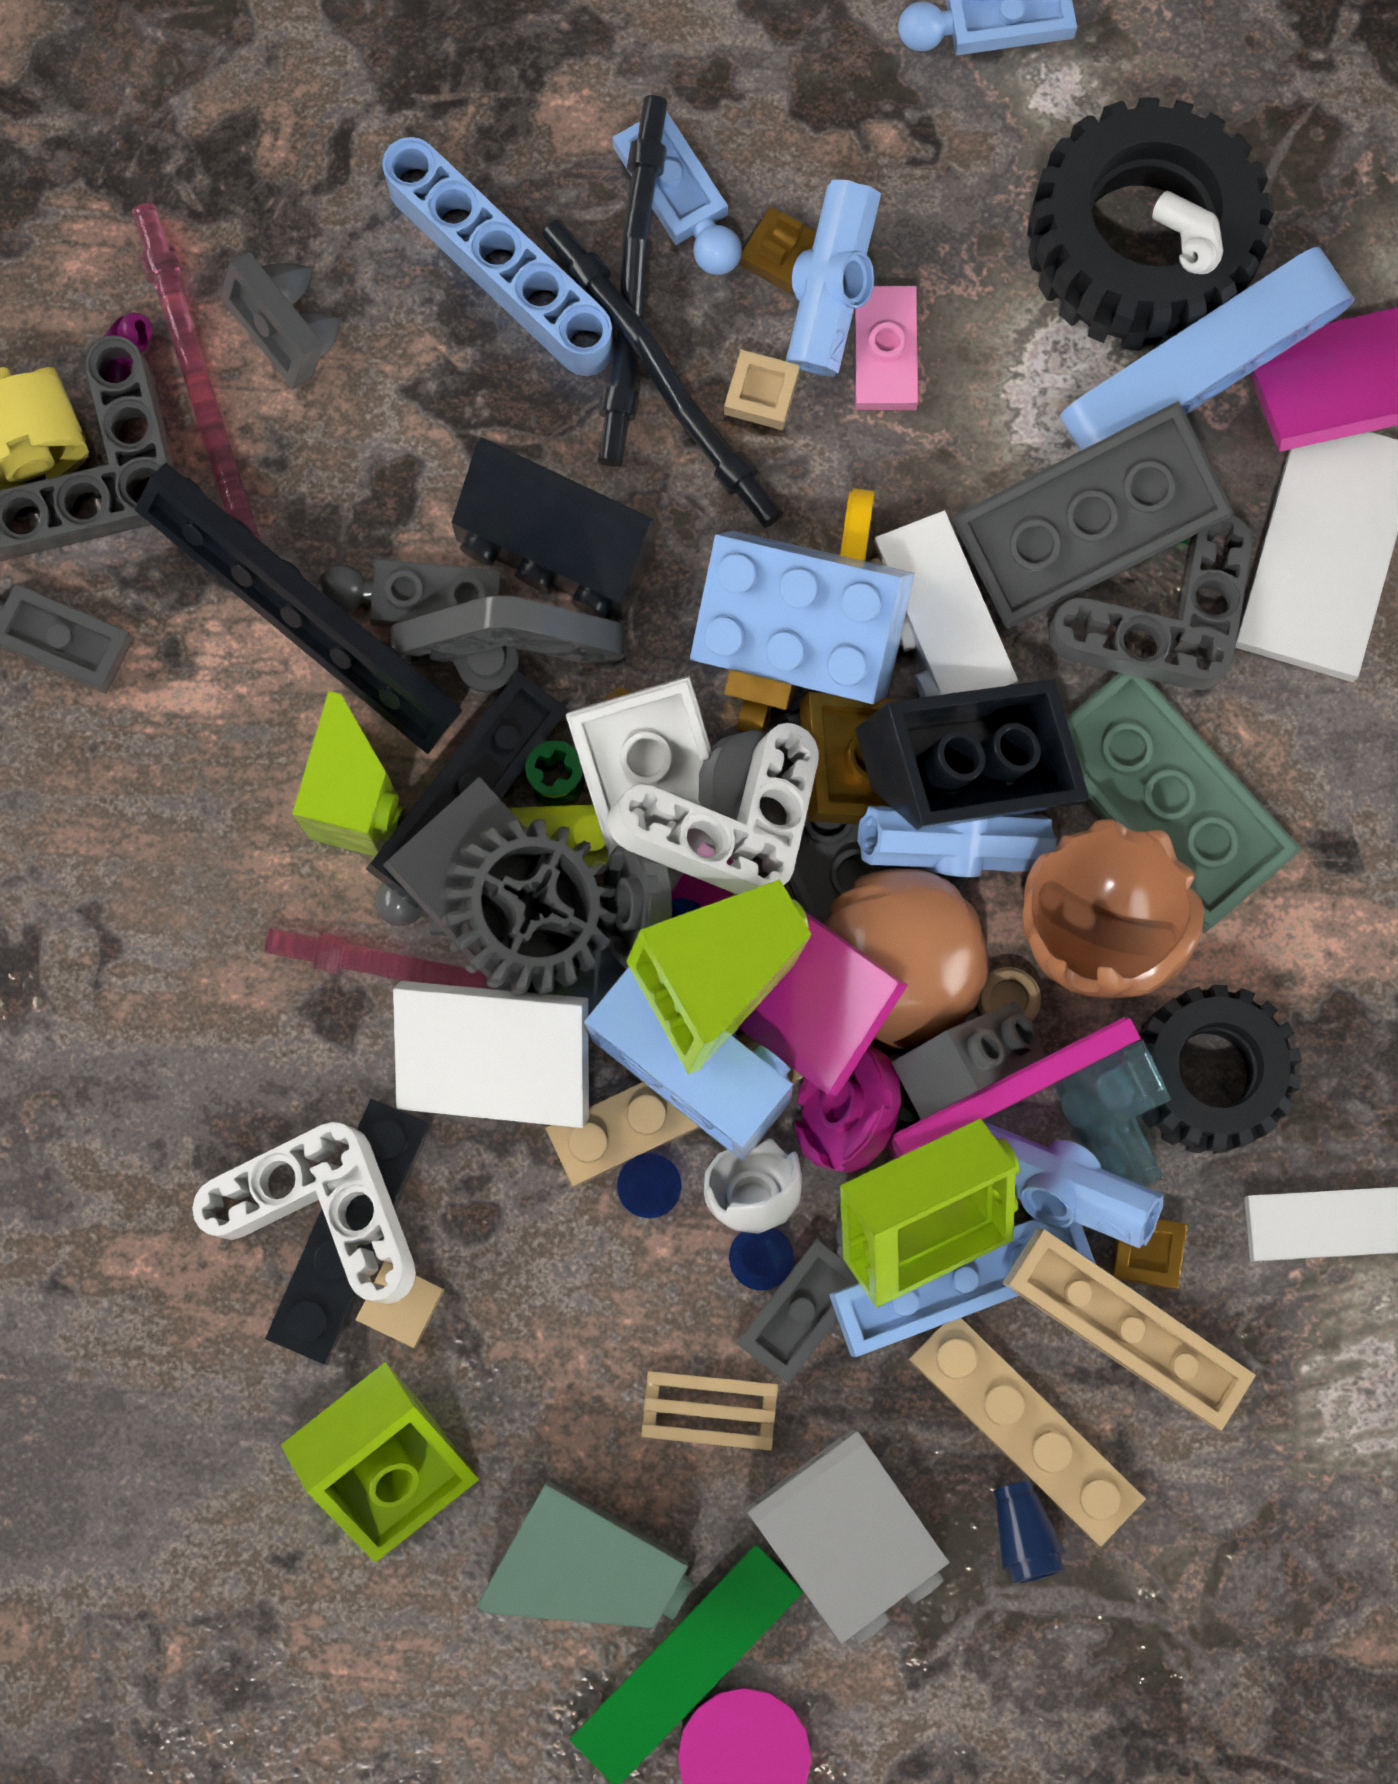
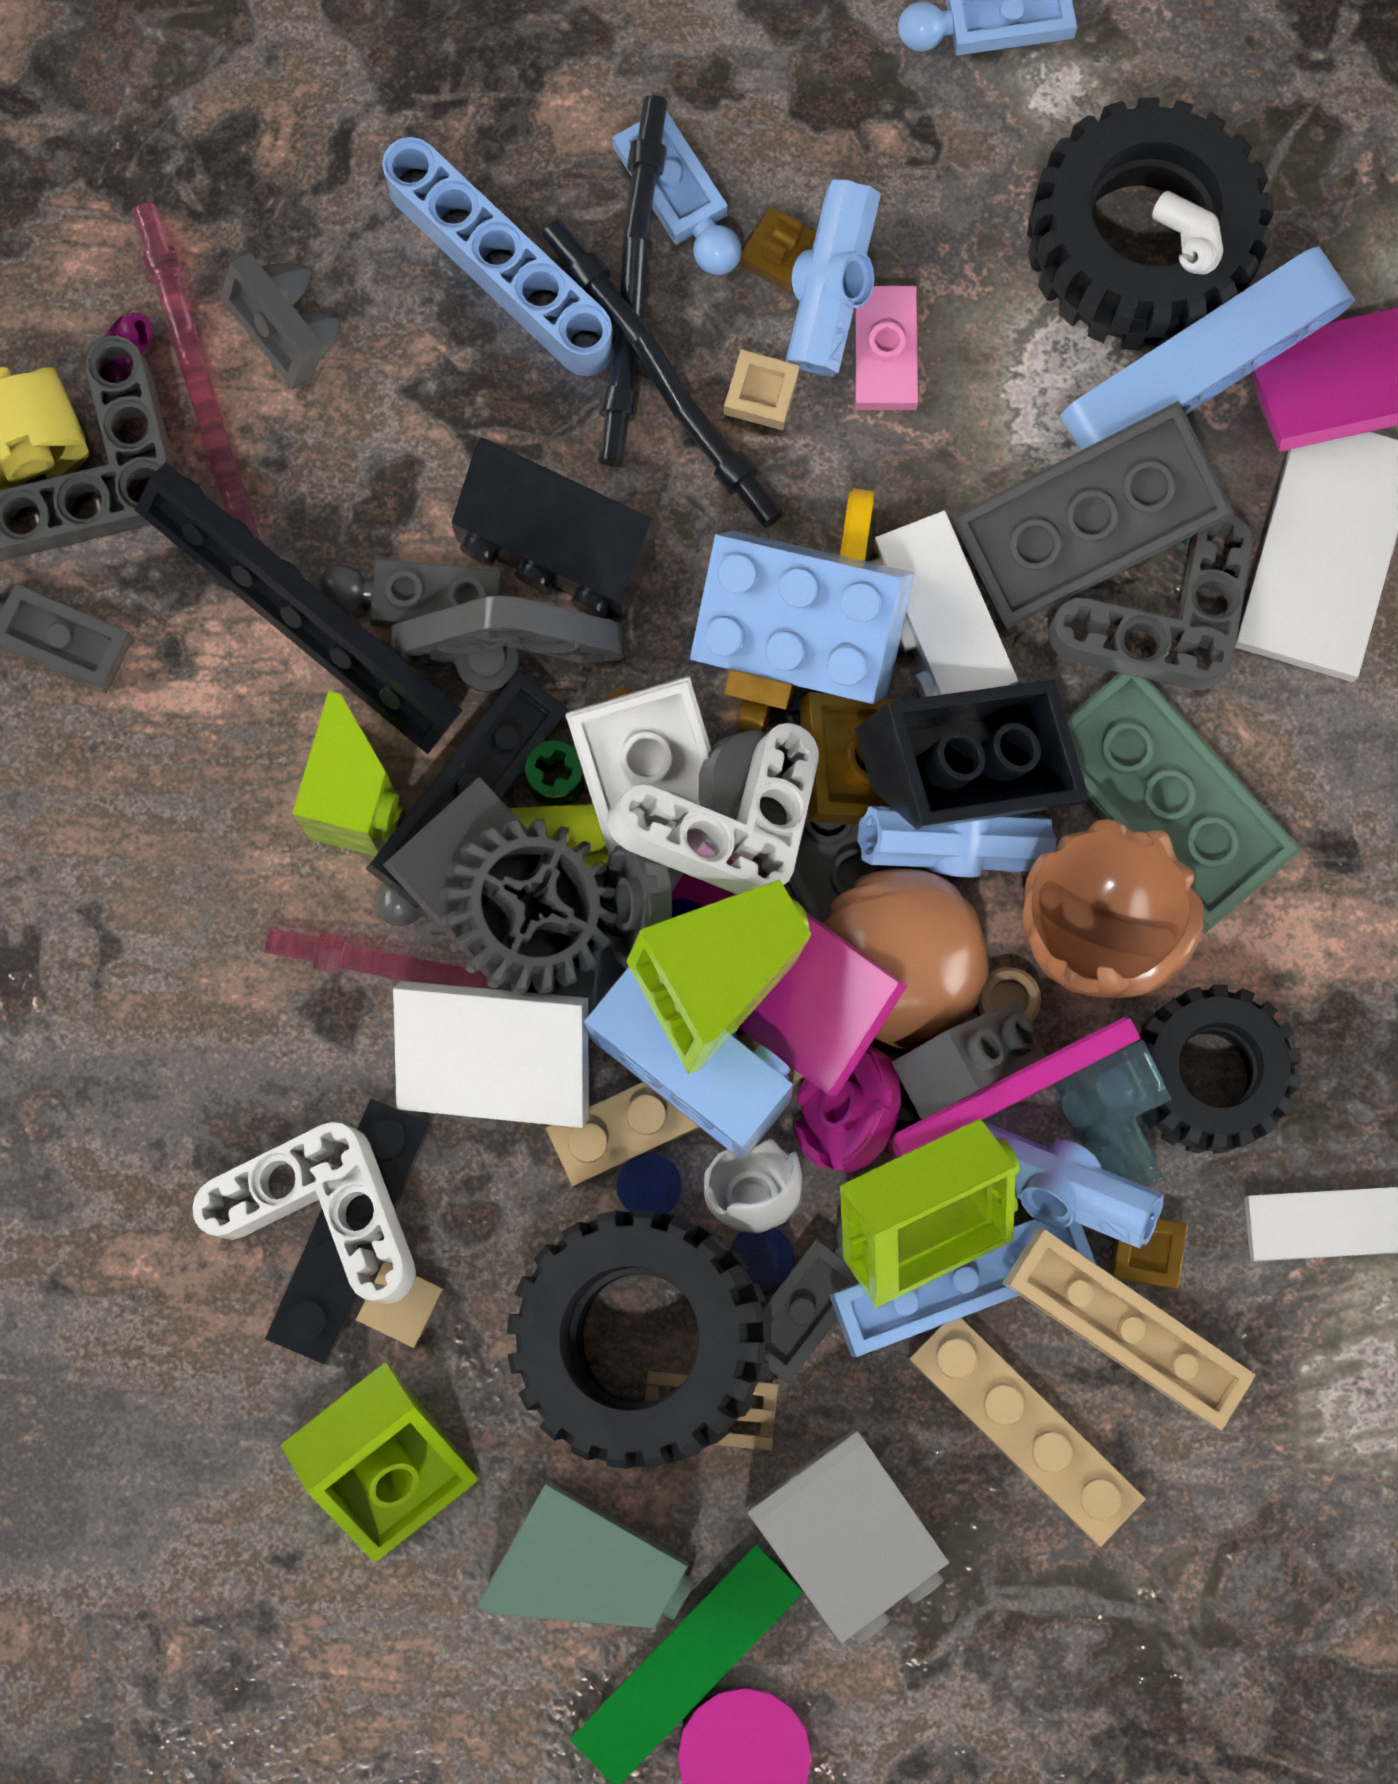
(554, 1356): none -> black tyre
(1026, 1534): dark blue cone -> none

